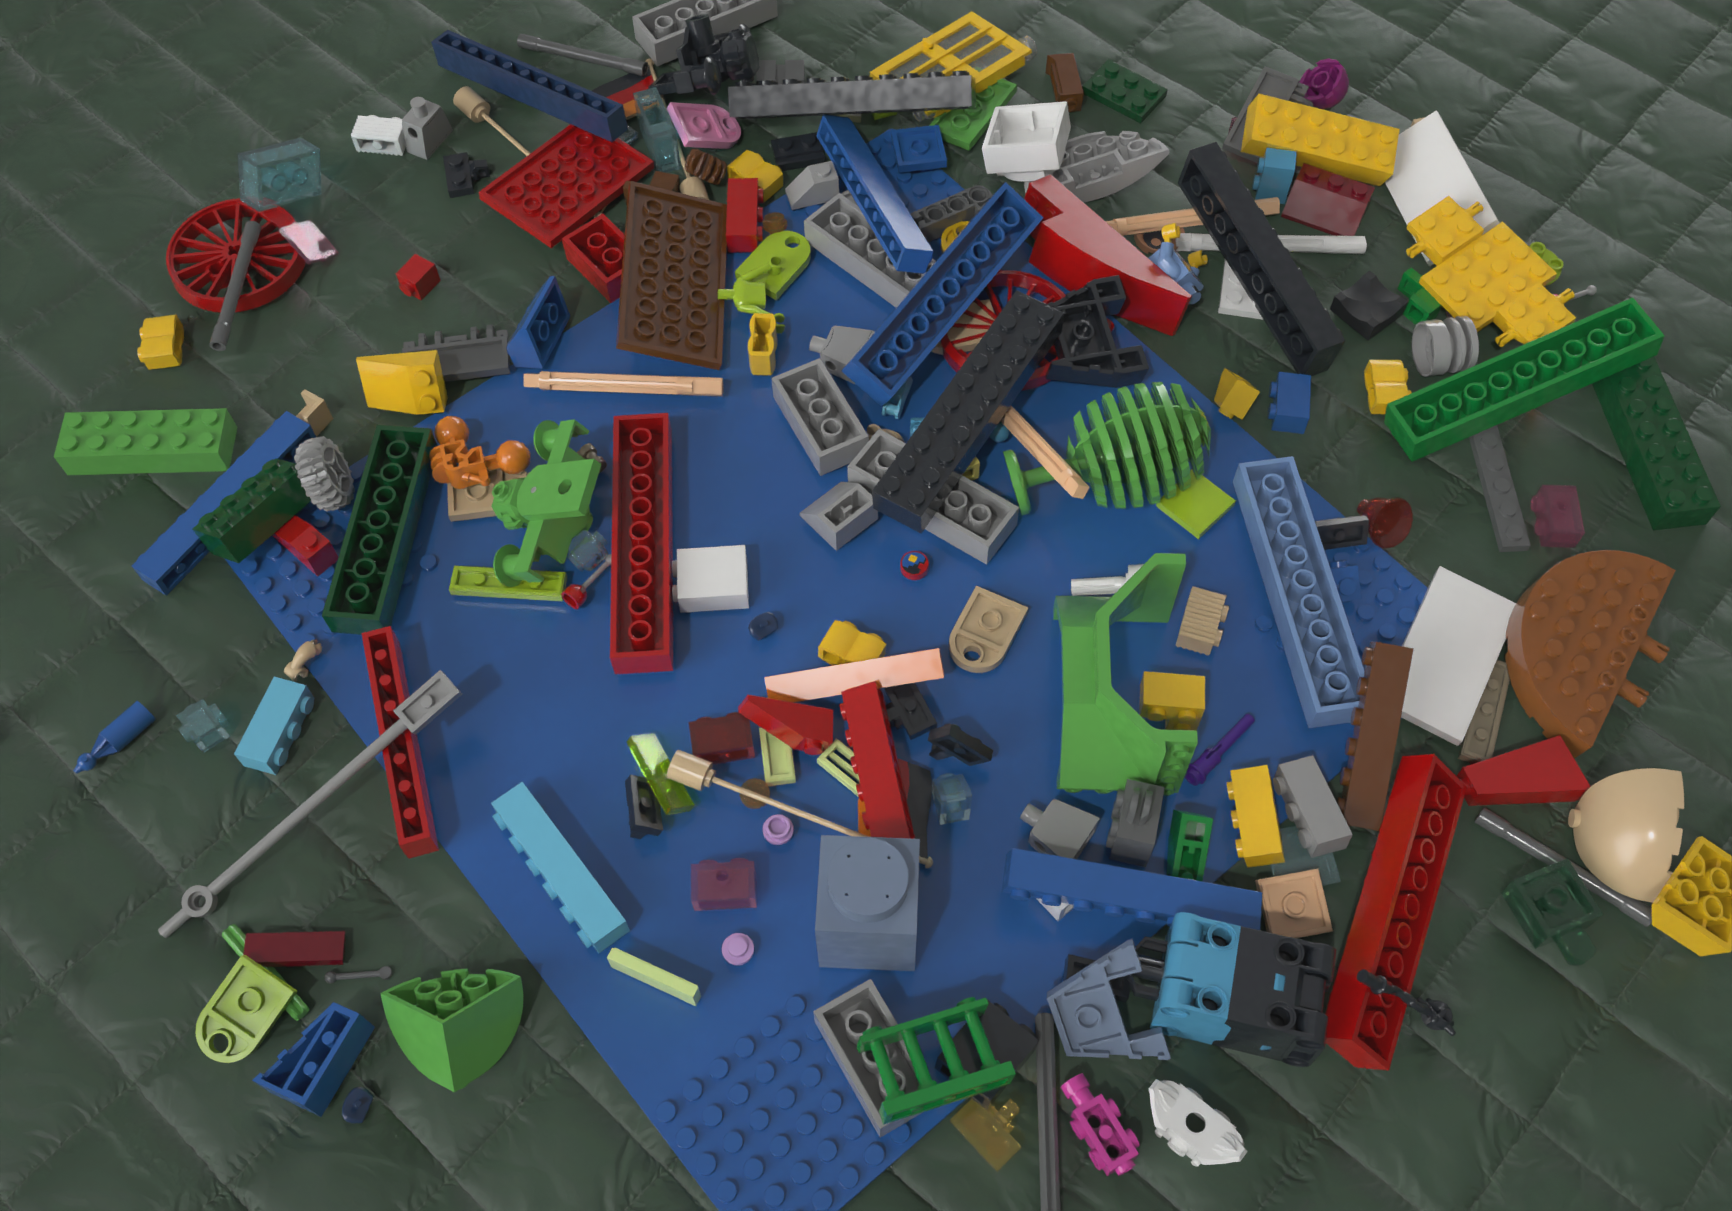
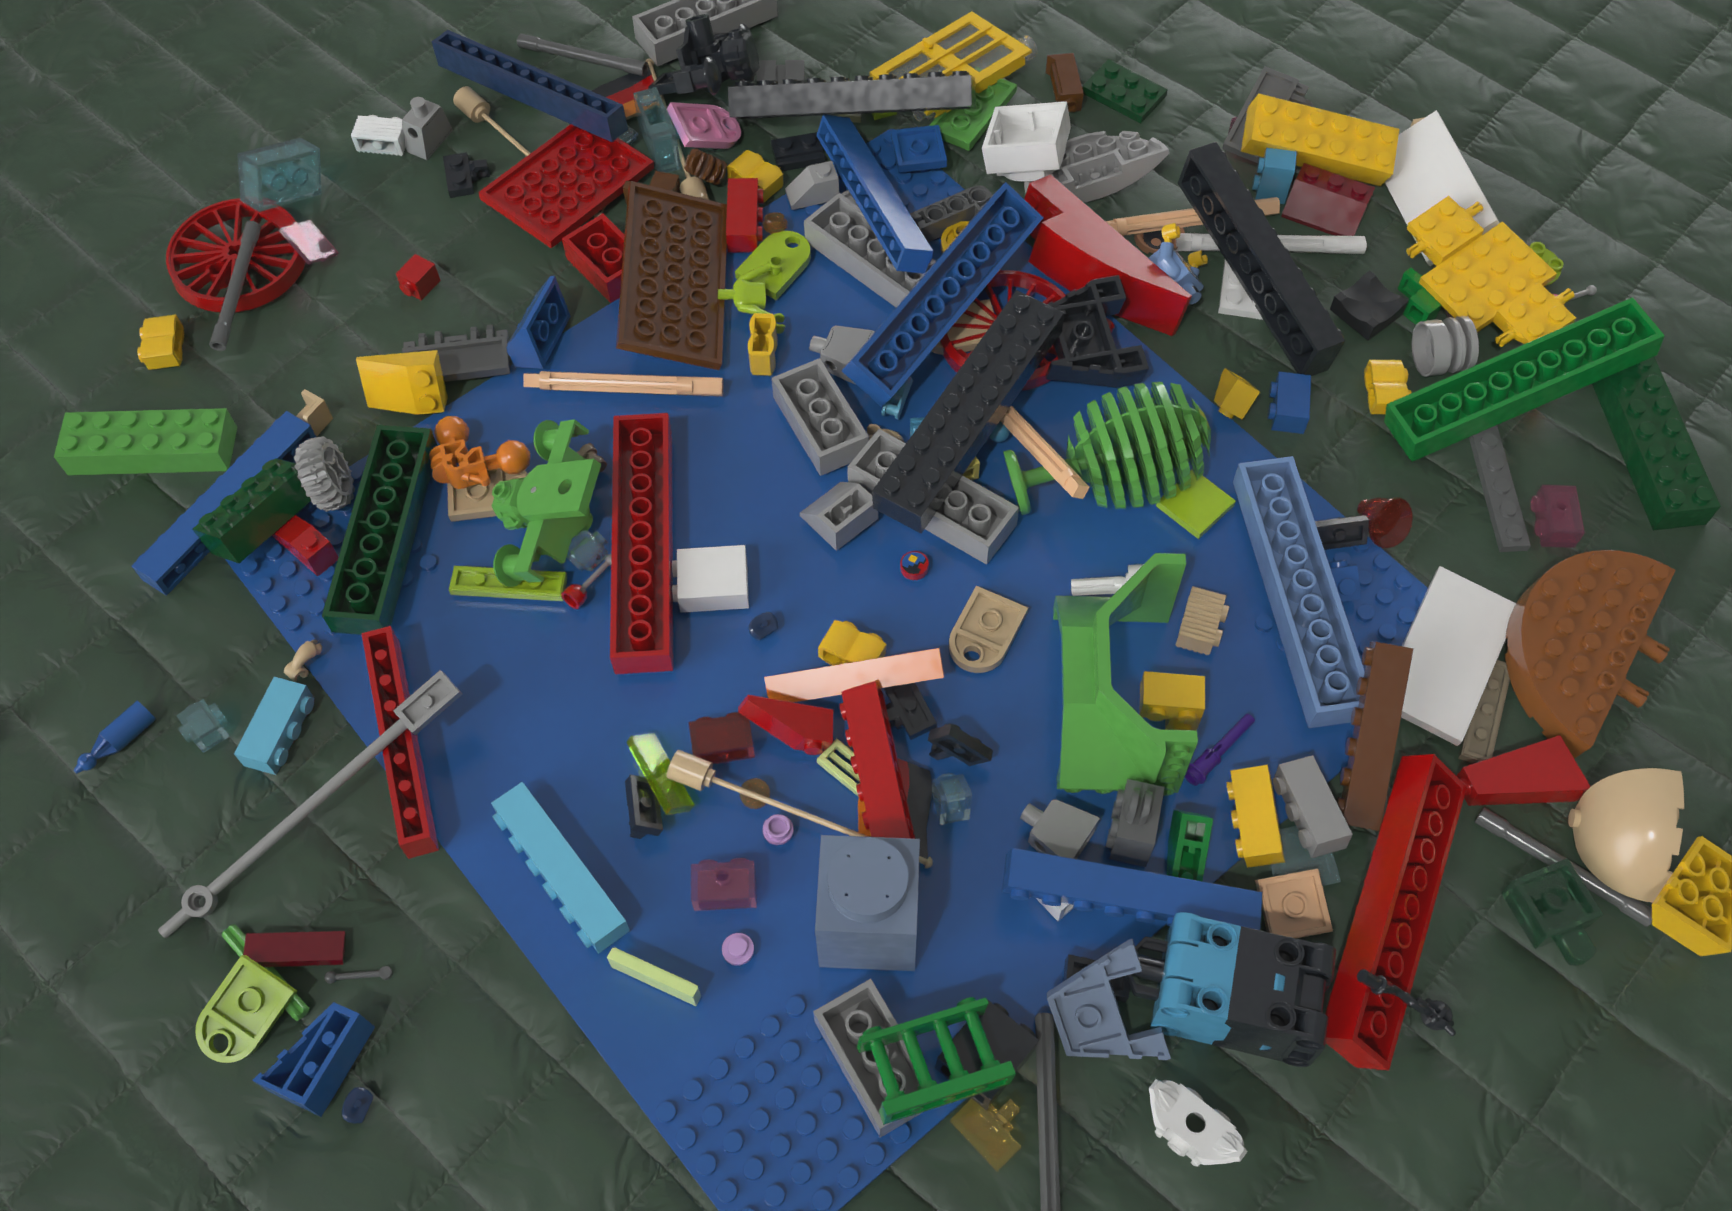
(455, 1023): bright green brick -> none
(776, 760): yellowish green tile -> none
(1108, 1134): dark pink brick -> none
(1326, 83): magenta cylinder -> none

